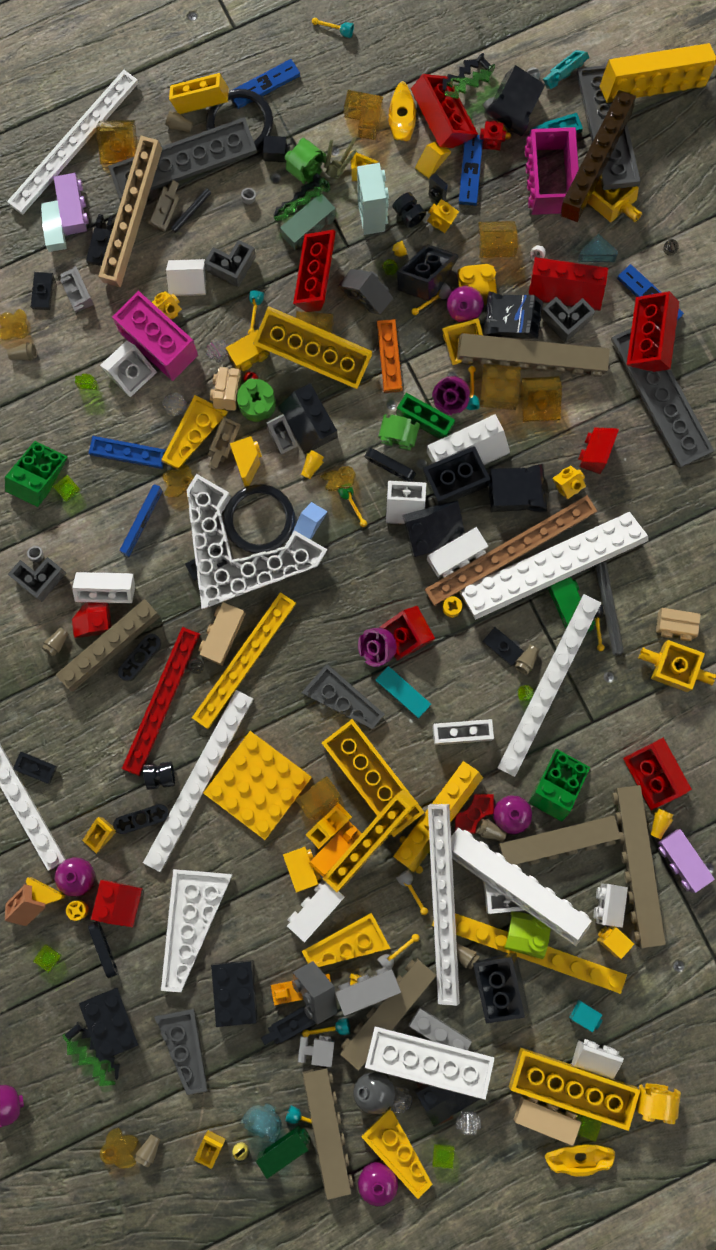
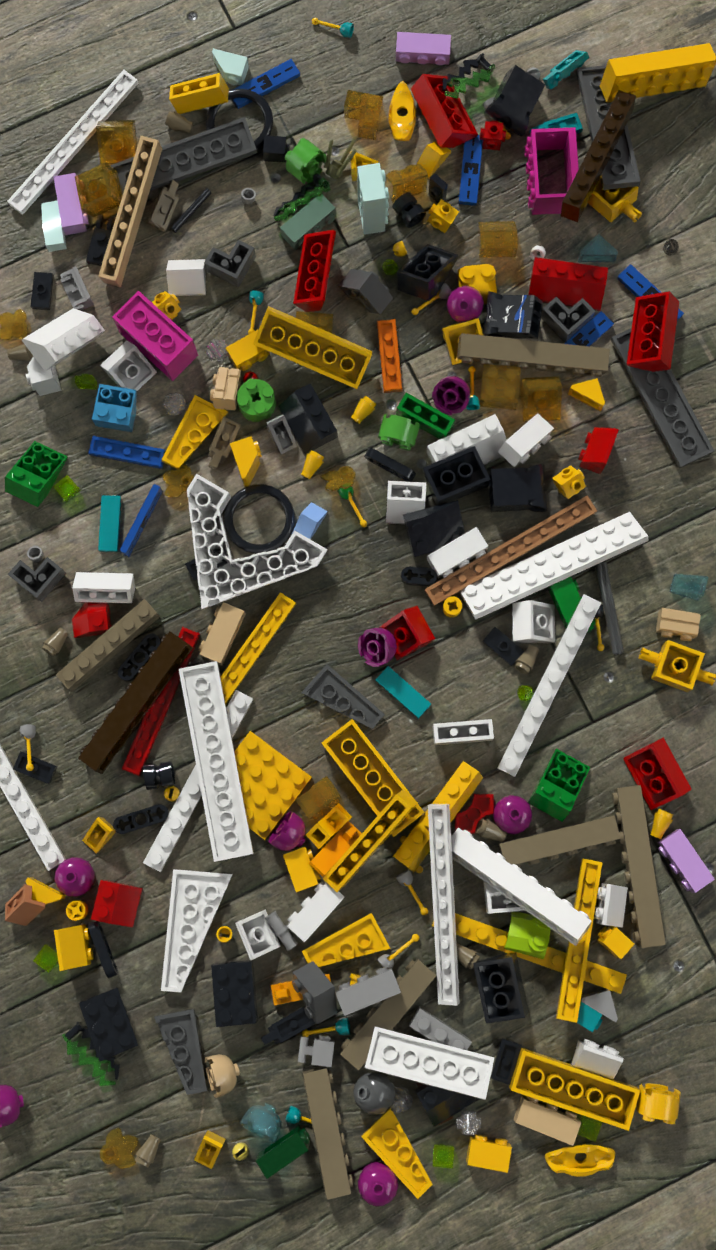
(28, 732): none -> hinge
(42, 381): none -> white slope
(62, 337): none -> white slope
(73, 947): none -> yellow slope
(98, 189): none -> clear yellow brick
(109, 523): none -> teal tile
(115, 408): none -> dark azure slope
(135, 703): none -> dark brown brick
(175, 795): none -> yellow hinge
(216, 761): none -> white plate
(221, 1074): none -> tan cylinder
(224, 930): none -> yellow hinge
(231, 66): none -> light aqua slope
(257, 935): none -> white slope
(281, 930): none -> light grey pin
(289, 833): none -> magenta cylinder
(363, 409): none -> yellow cone
(410, 179): none -> clear yellow slope
(420, 571): none -> black beam
(423, 48): none -> lavender brick
(489, 1153): none -> yellow brick
(505, 1061): none -> black plate
(526, 440): none -> white brick
(533, 622): none -> white slope
(577, 955): none -> yellow plate
(588, 393): none -> yellow slope
(591, 331): none -> blue tile
(601, 1002): none -> light grey slope
(689, 586): none -> clear light blue slope

